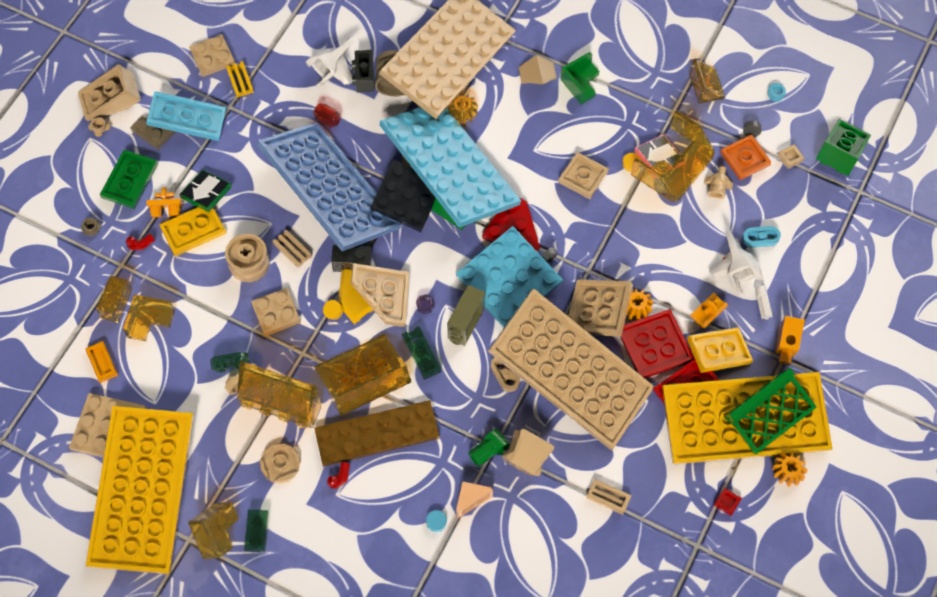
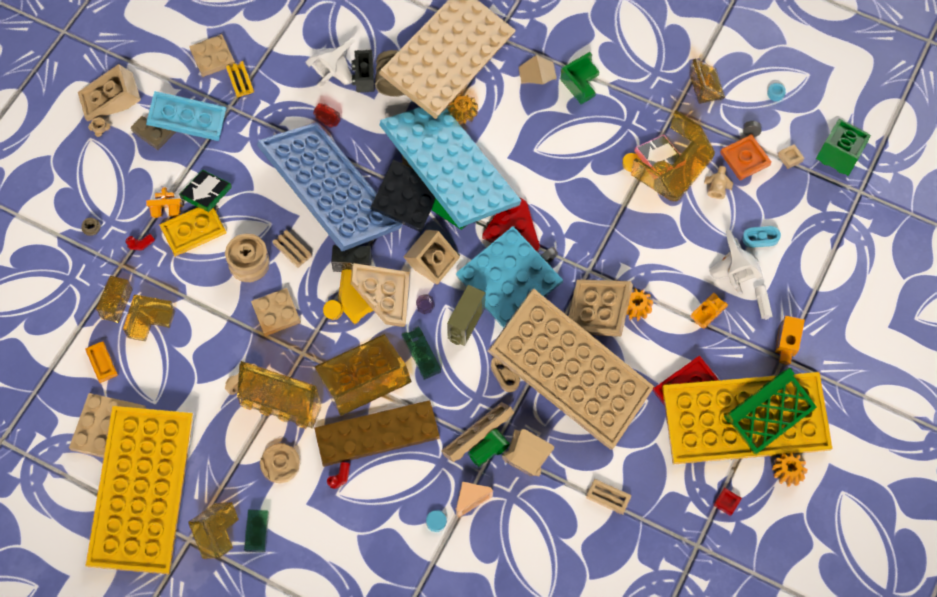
(128, 179): green plate -> none
(228, 361): clear green plate -> none
(432, 256): none -> tan slope
(477, 432): none -> tan plate
(583, 175): tan plate -> none
(655, 344): red plate -> none
(719, 349): yellow tile -> none

